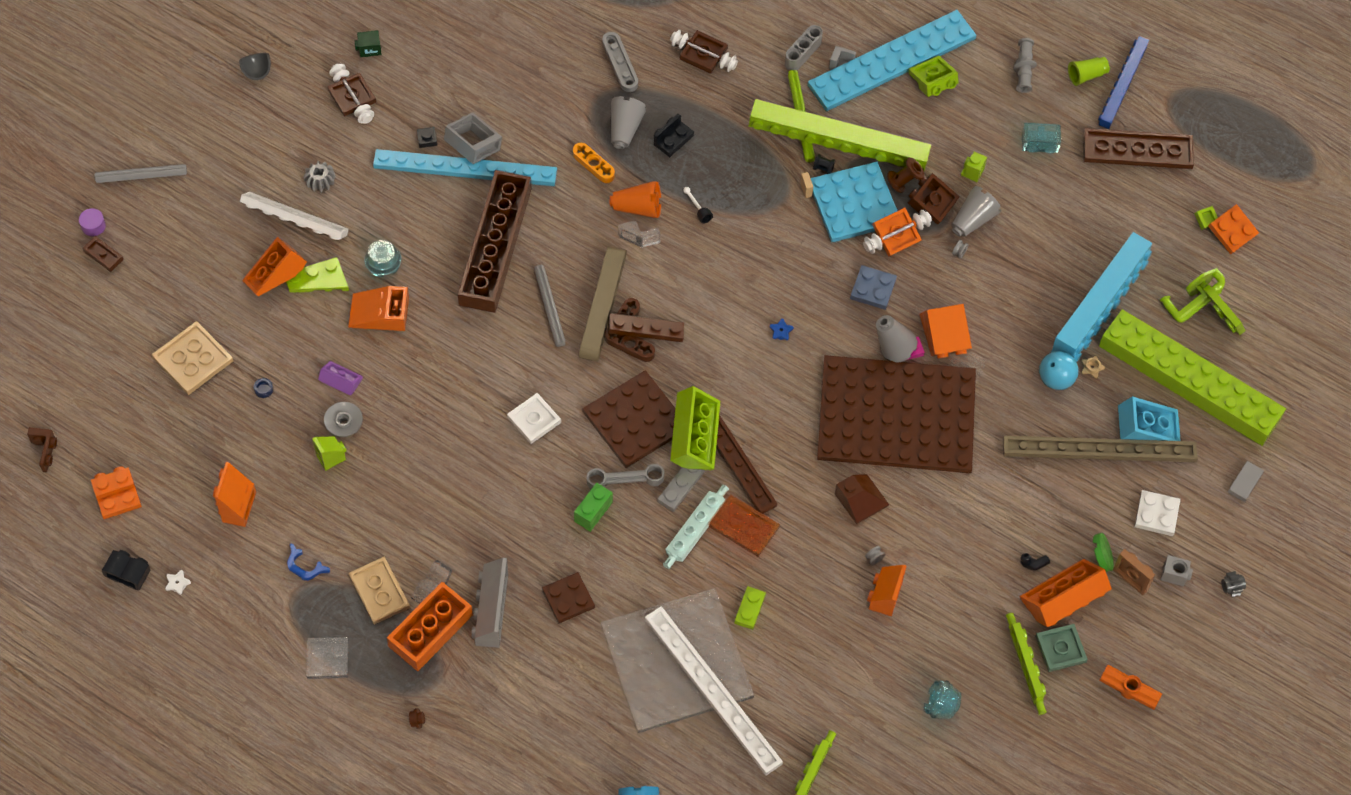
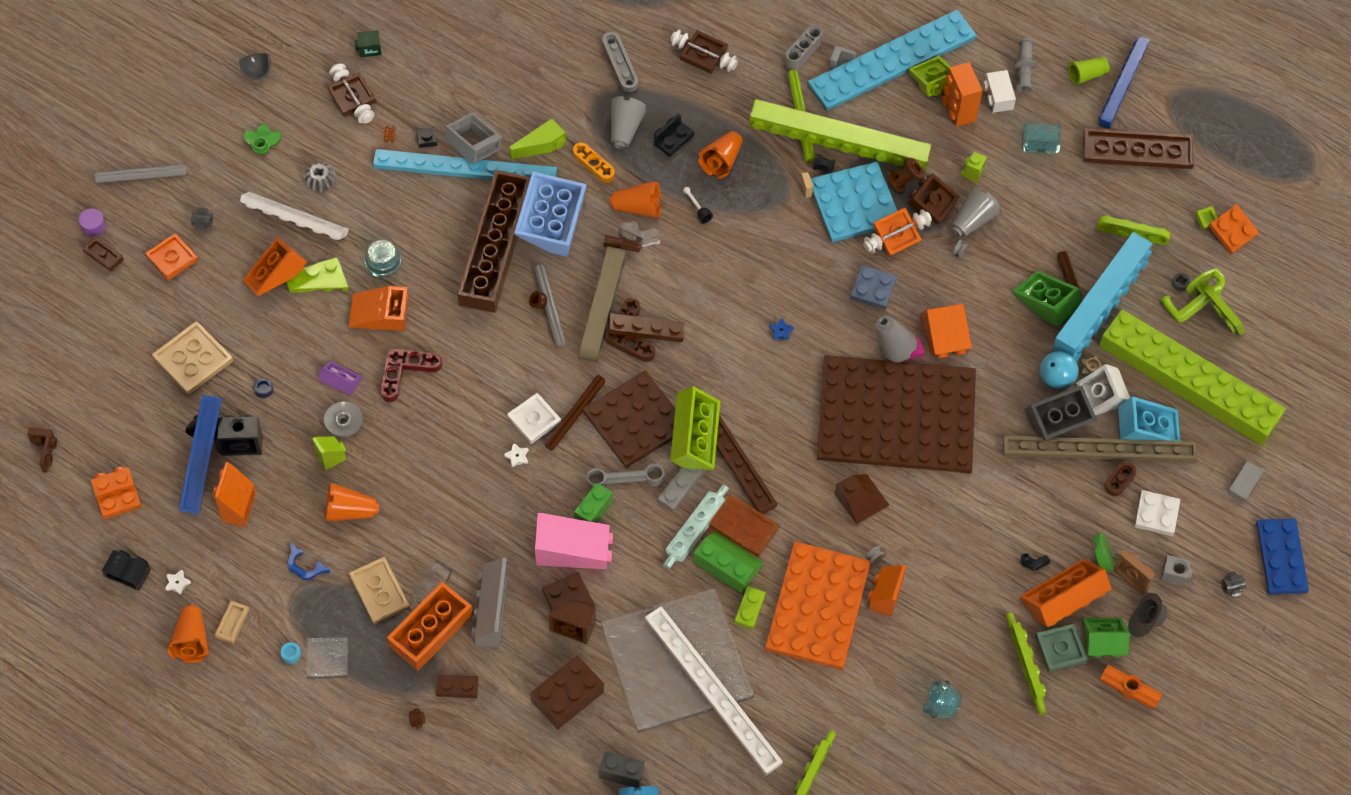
(171, 256): none -> orange plate
(189, 636): none -> orange cone
(200, 454): none -> blue plate
(201, 219): none -> dark grey gear
(232, 622): none -> tan tile
(235, 435): none -> black brick
(262, 137): none -> bright green plate
(290, 652): none -> medium azure tile
(348, 504): none -> orange cone
(389, 134): none -> clear orange bush
(399, 366): none -> dark red beam
(457, 686): none -> reddish brown plate
(517, 460): none -> white plate
(535, 303): none -> reddish brown bush
(540, 141): none -> lime slope
(551, 213): none -> light blue slope
(567, 692): none -> reddish brown brick
(572, 543): none -> bright pink slope
(574, 412): none -> reddish brown axle
(574, 621): none -> reddish brown slope
(621, 769): none -> dark grey brick
(622, 243): none -> reddish brown axle
(720, 155): none -> orange cone
(727, 561): none -> bright green slope
(818, 605): none -> orange plate
(962, 94): none -> orange brick
(999, 91): none -> white brick
(1049, 297): none -> bright green slope
(1061, 413): none -> dark grey slope
(1067, 269): none -> reddish brown axle
(1104, 389): none -> white slope
(1105, 637): none -> bright green slope
(1119, 480): none -> reddish brown plate
(1125, 228): none -> lime plate
(1147, 615): none -> dark grey piece
(1184, 277): none -> dark grey bush
(1282, 556): none -> blue plate

